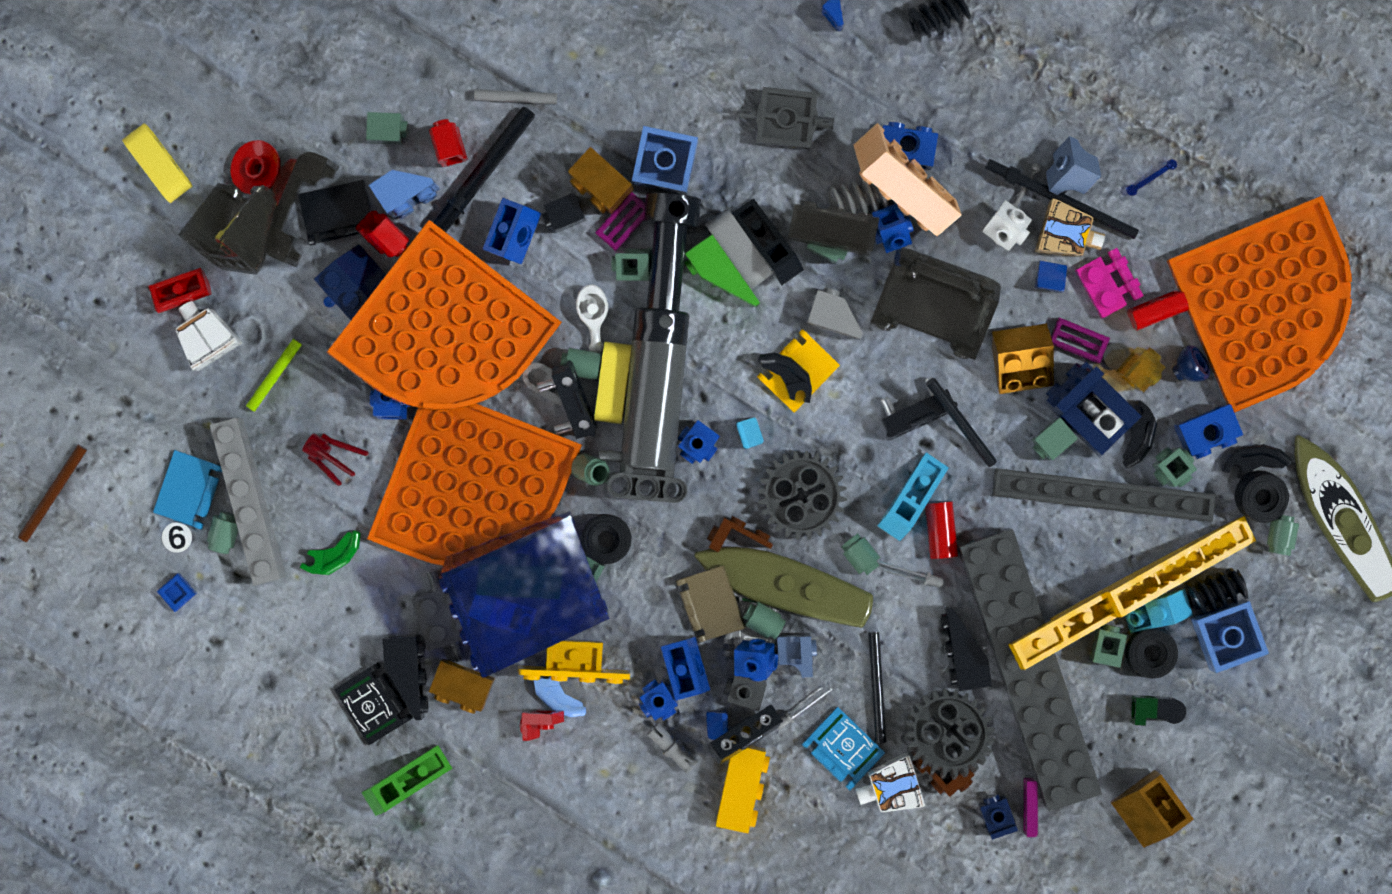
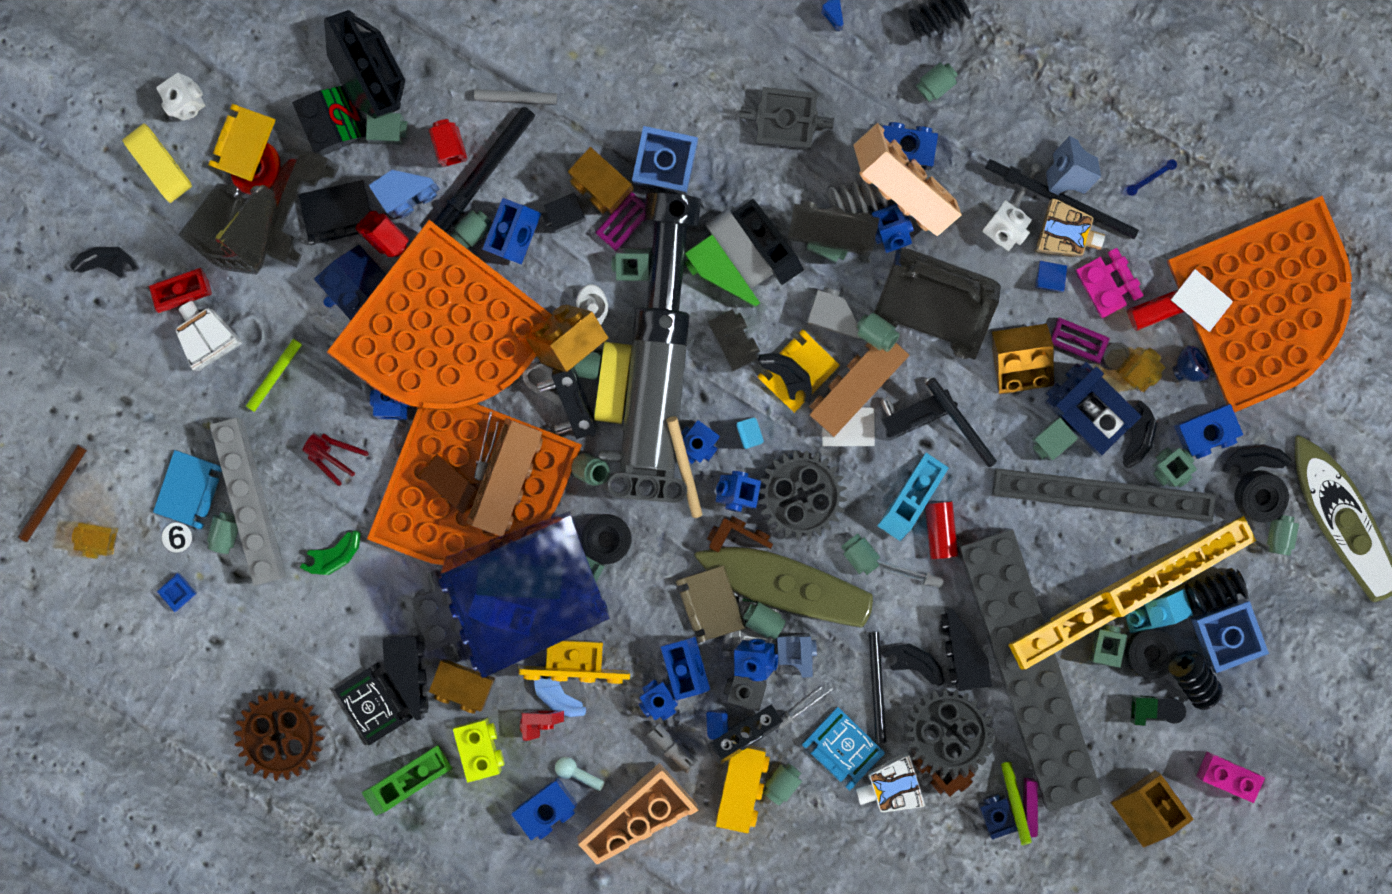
(94, 539): none -> clear yellow brick
(108, 258): none -> black piece
(181, 97): none -> white brick
(242, 142): none -> yellow piece
(254, 739): none -> reddish brown gear
(329, 120): none -> black slope
(363, 64): none -> black wedge
(449, 483): none -> reddish brown slope
(471, 229): none -> sand green brick
(478, 749): none -> neon yellow brick
(482, 466): none -> piece
(504, 477): none -> medium nougat brick
(528, 813): none -> blue brick
(566, 337): none -> pearl gold brick
(567, 768): none -> light aqua bar
(638, 814): none -> light nougat wedge
(684, 466): none -> tan bar
(733, 341): none -> clear smoke brick
(737, 491): none -> blue brick
(782, 783): none -> sand green brick
(856, 387): none -> medium nougat brick
(857, 432): none -> white sticker
(877, 332): none -> sand green brick
(916, 659): none -> black piece
(937, 81): none -> sand green brick
(1016, 803): none -> lime bar
(1196, 679): none -> black piece
(1202, 300): none -> white sticker
(1230, 777): none -> dark pink brick

